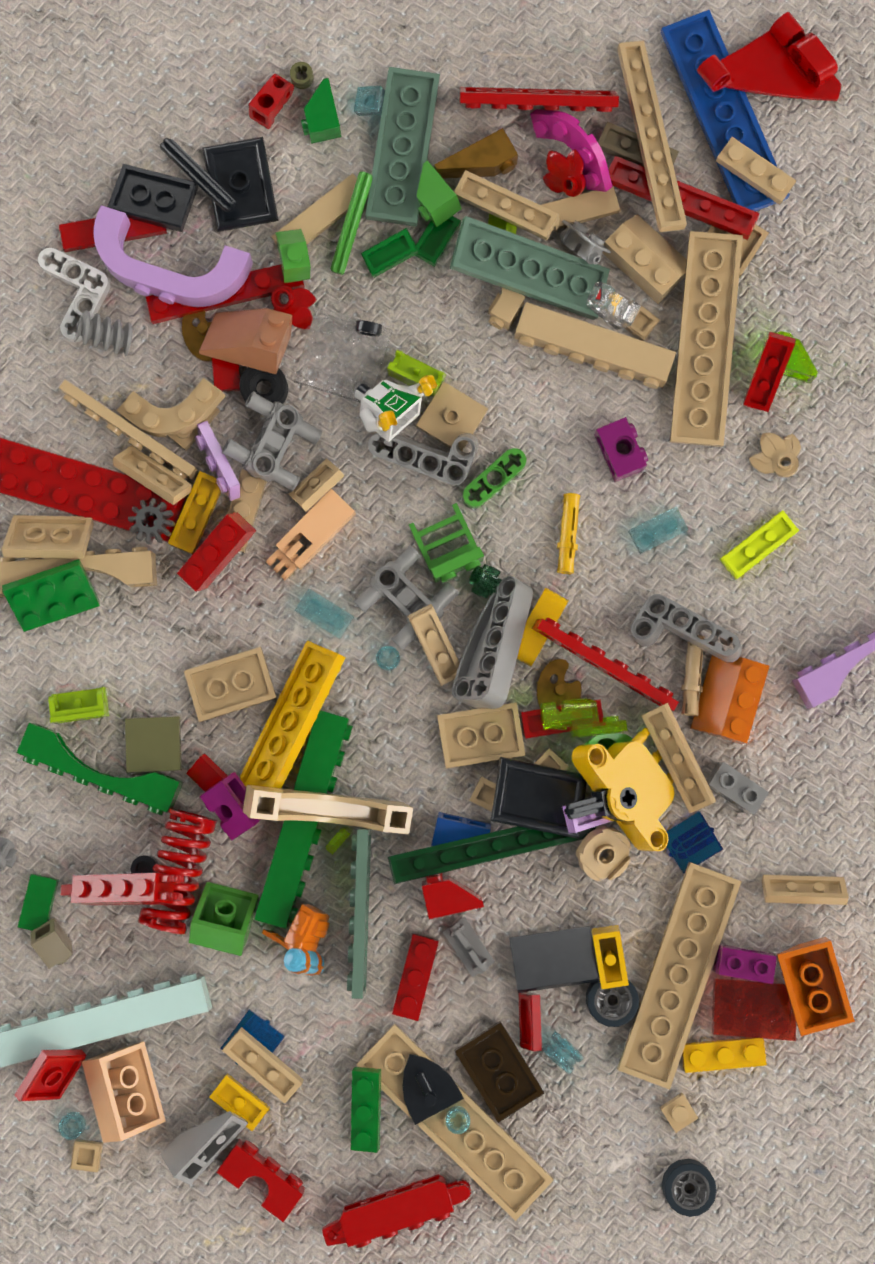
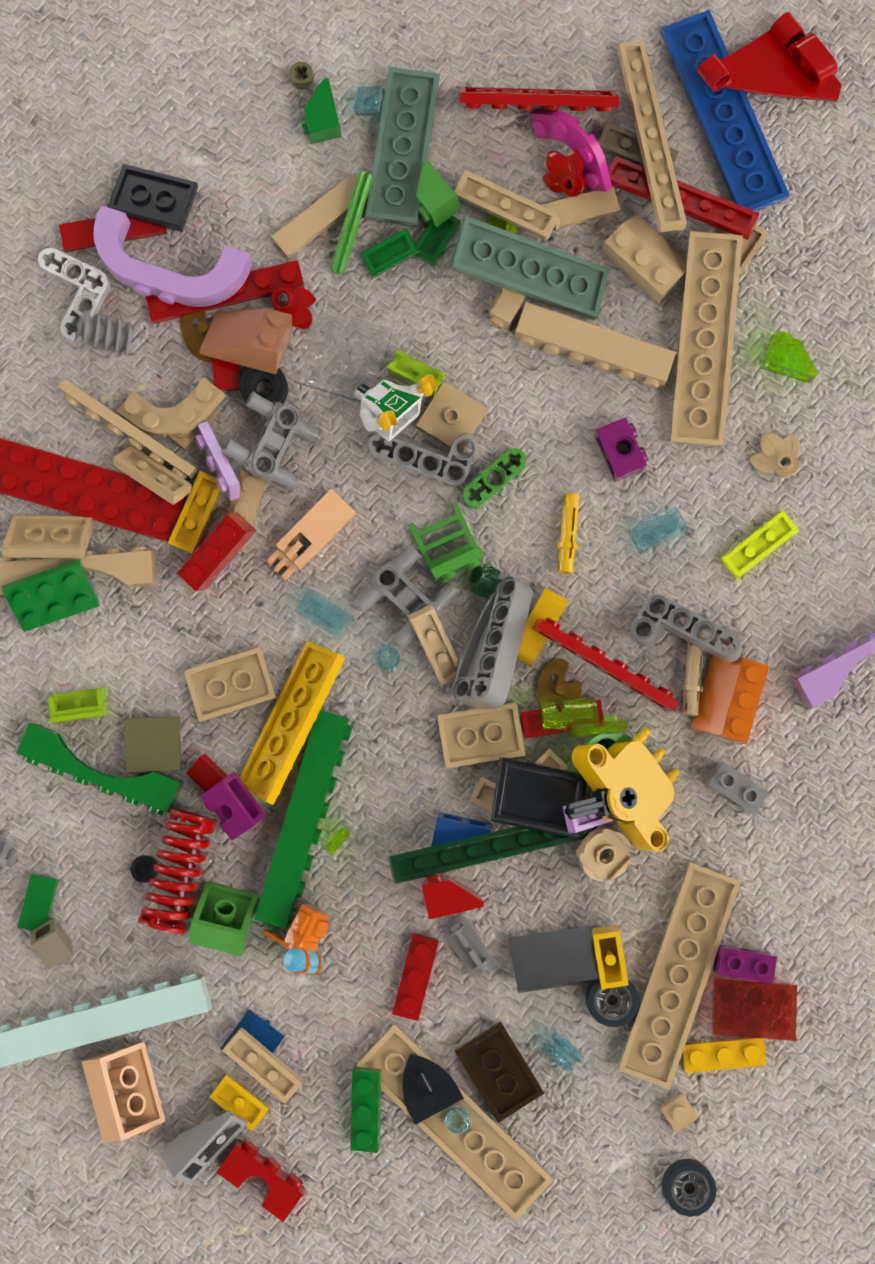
(50, 1075): red tile -> none
(66, 1119): clear light blue bush -> none
(86, 1155): tan tile -> none
(123, 889): hinge -> none
(142, 519): dark grey gear -> none
(198, 175): black axle -> none
(245, 175): black piece -> none
(270, 100): red leg -> none
(293, 255): bright green slope -> none
(298, 805): tan arch -> none
(316, 485): tan plate -> none
(359, 922): sand green plate -> none
(368, 328): black tile -> none
(396, 1210): red hinge -> none
(483, 158): pearl gold slope -> none
(530, 1021): red tile -> none
(591, 247): light grey hinge -> none
(612, 306): clear leg -> none
(643, 324): tan tile -> none
(678, 758): tan fence -> none
(692, 841): piece -> none
(755, 170): tan plate -> none
(769, 371): red plate -> none
(804, 889): tan plate -> none
(815, 986): orange slope -> none

